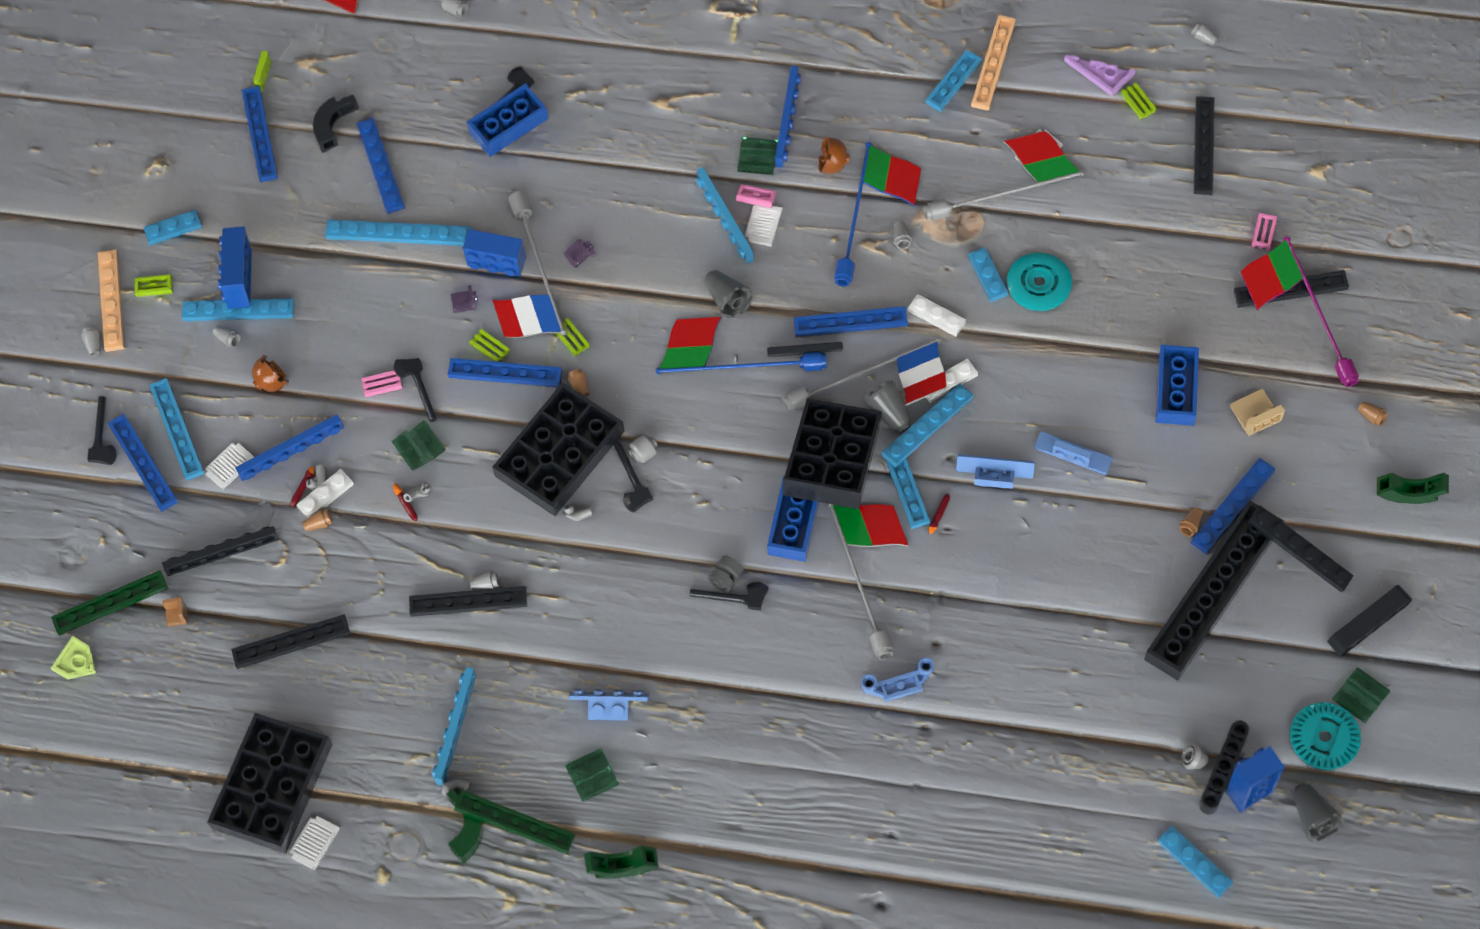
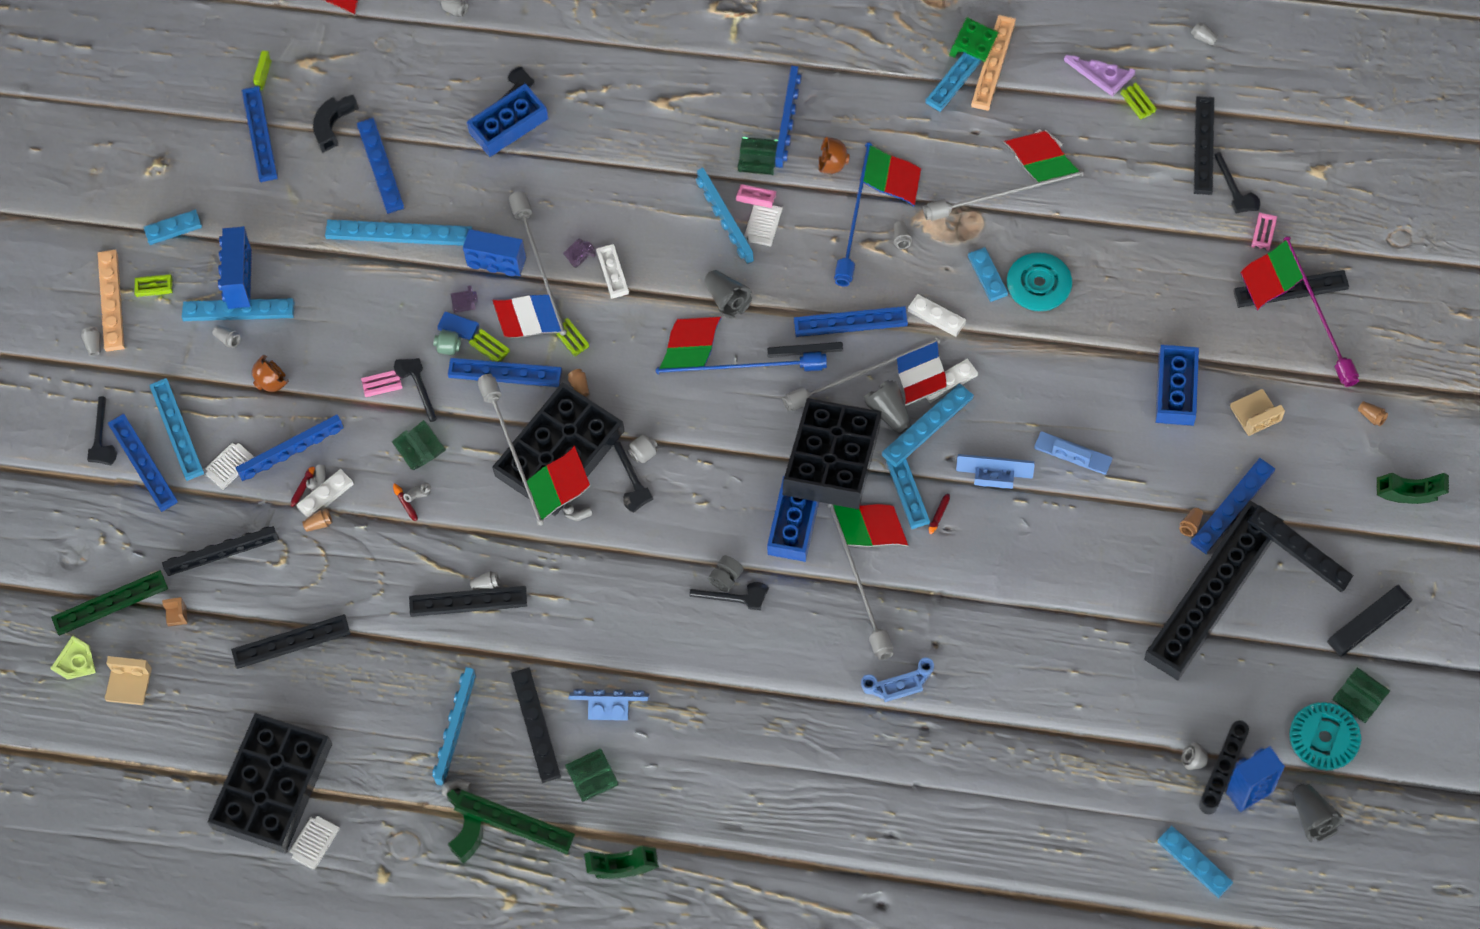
(127, 680): none -> tan bracket
(447, 342): none -> sand green head
(464, 327): none -> blue tile
(535, 725): none -> black plate
(552, 484): none -> flag
(612, 271): none -> white plate
(974, 40): none -> green bracket
(1240, 203): none -> black piece

